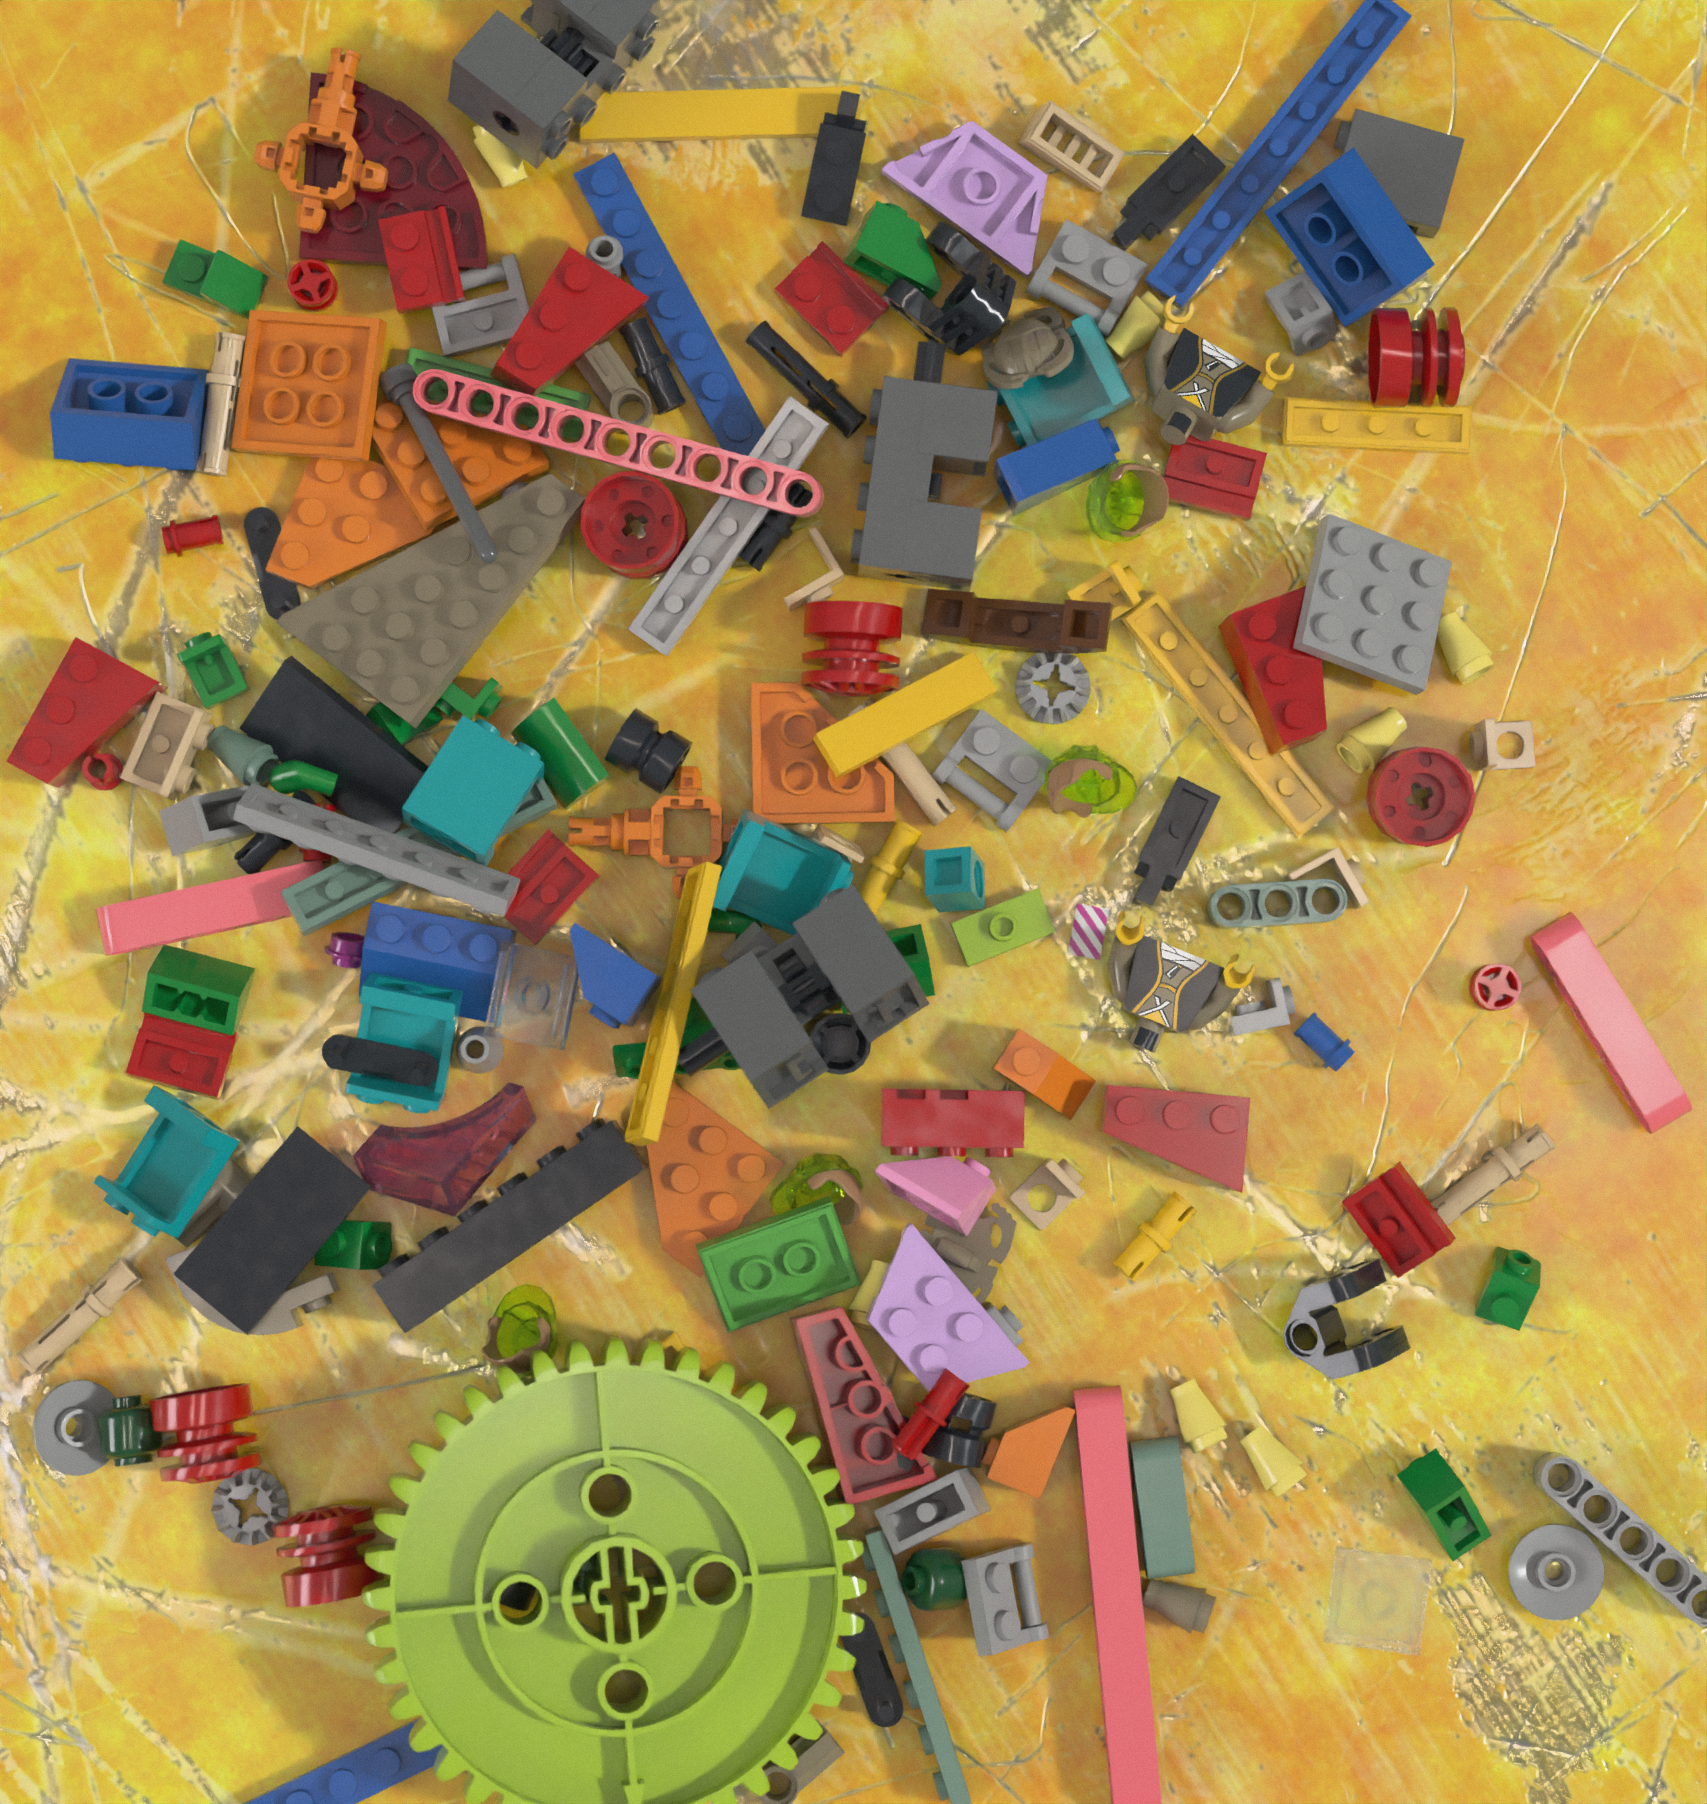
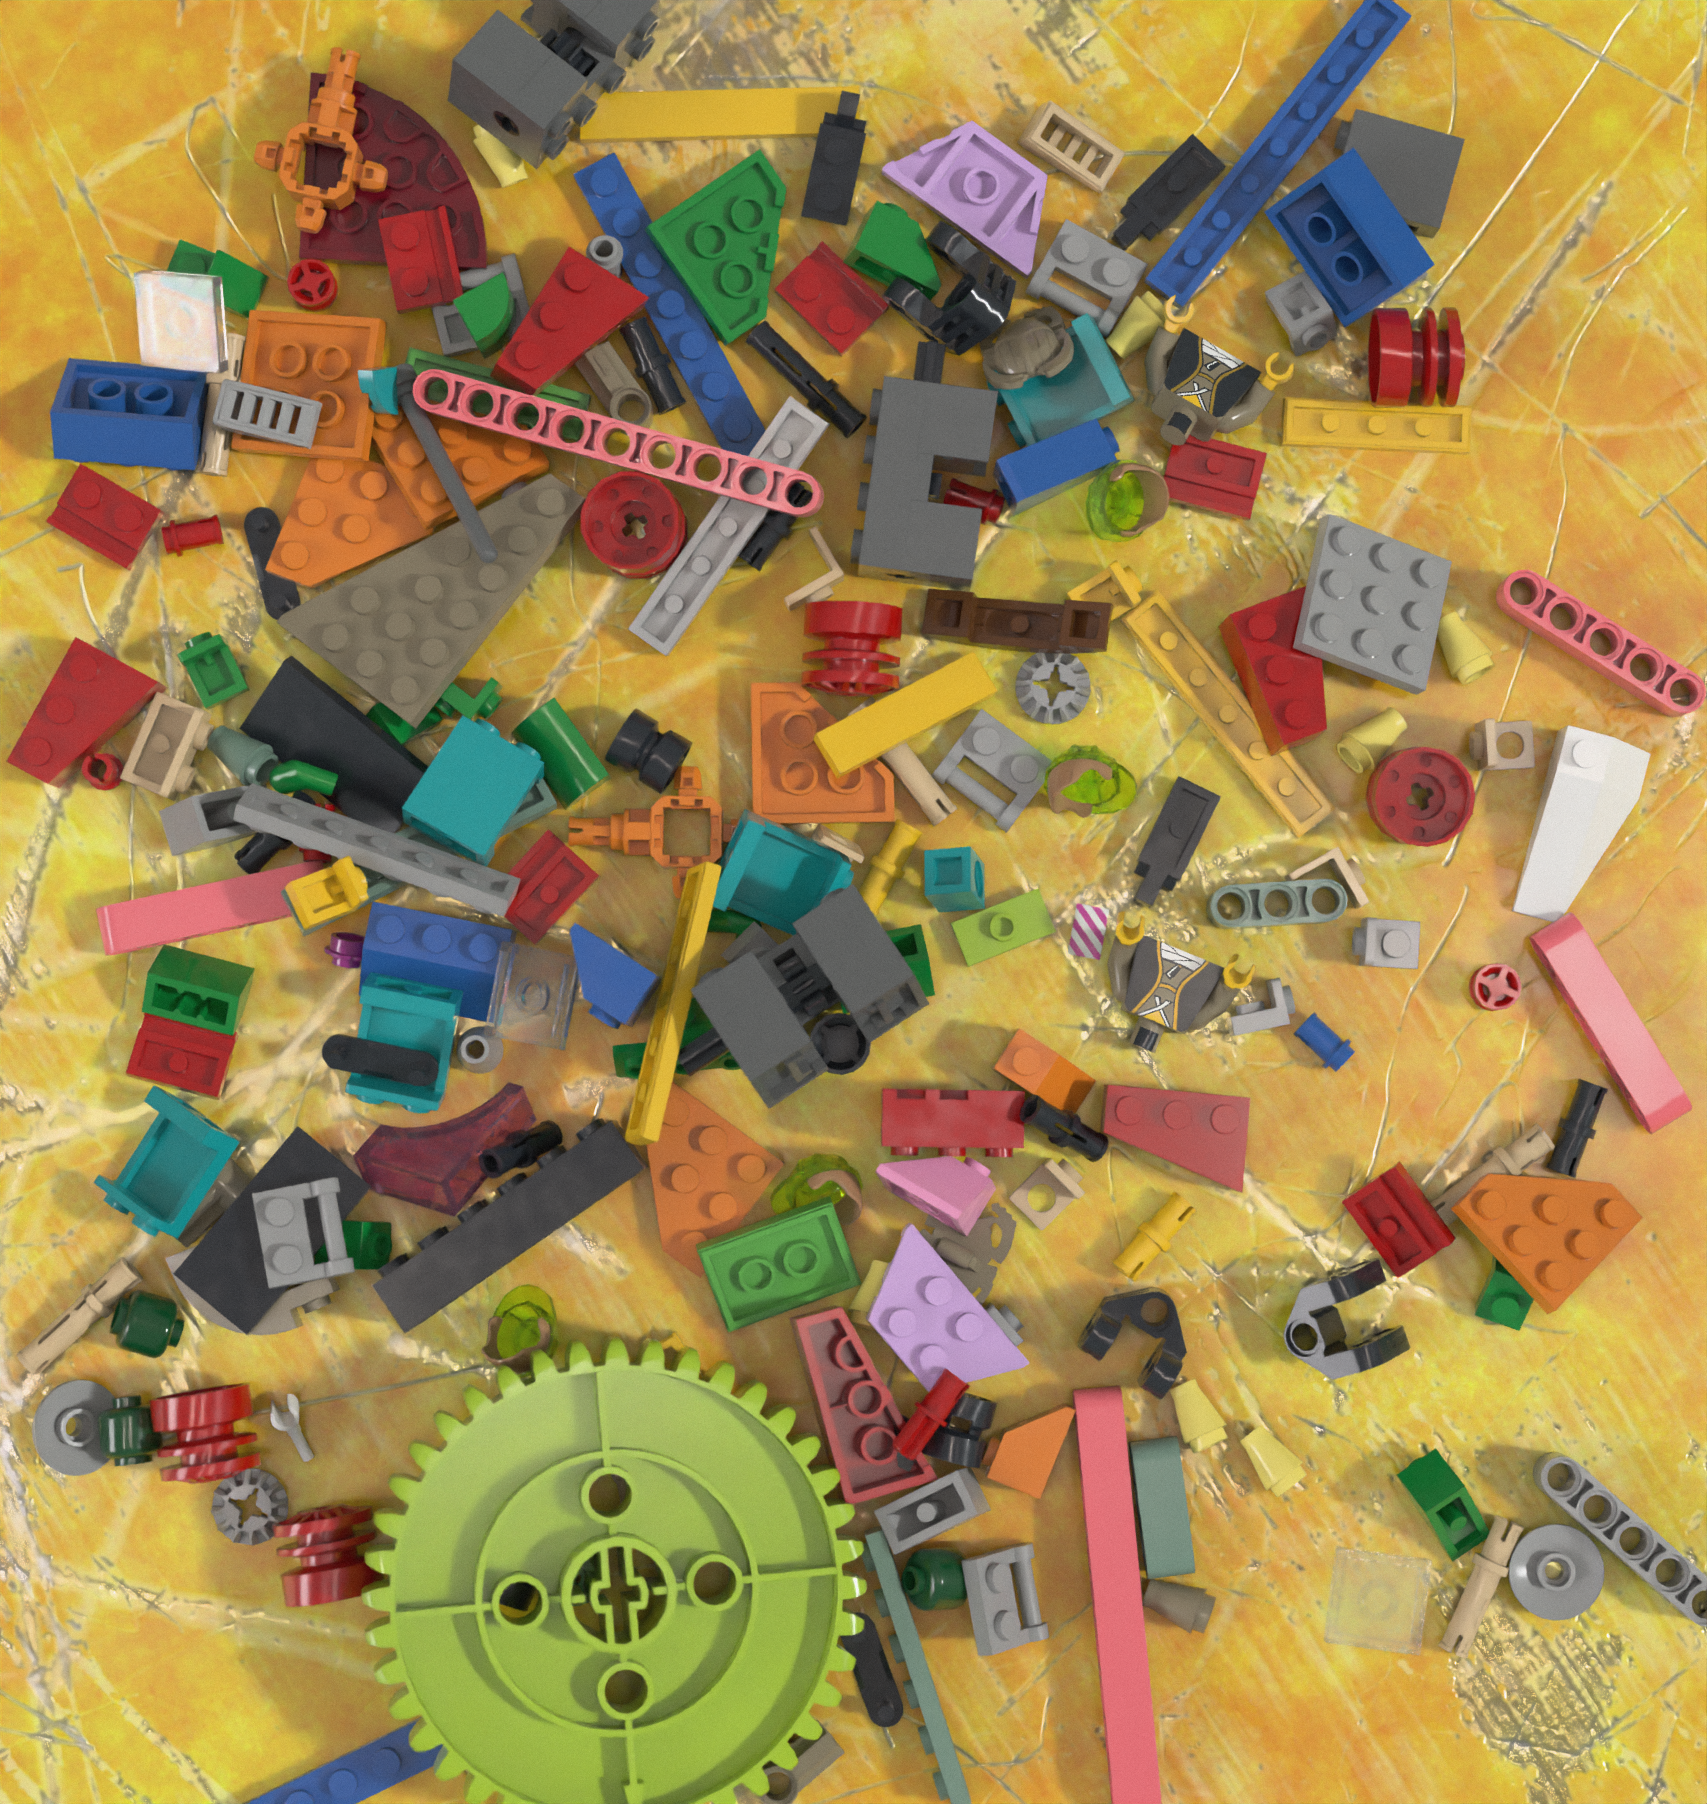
(105, 517): none -> red plate
(146, 1324): none -> dark green head
(181, 321): none -> clear tile
(238, 405): none -> light grey slope
(287, 1237): none -> light grey plate
(290, 1422): none -> white hand
(328, 893): none -> yellow bracket
(381, 388): none -> teal tile
(488, 314): none -> green brick
(520, 1149): none -> black pin
(726, 244): none -> green plate
(971, 496): none -> red pin
(1083, 1140): none -> black pin
(1106, 1323): none -> black piece
(1387, 943): none -> light grey bracket
(1481, 1586): none -> tan pin
(1547, 1229): none -> orange plate
(1577, 1128): none -> black pin
(1582, 806): none -> white wedge
(1623, 644): none -> coral beam

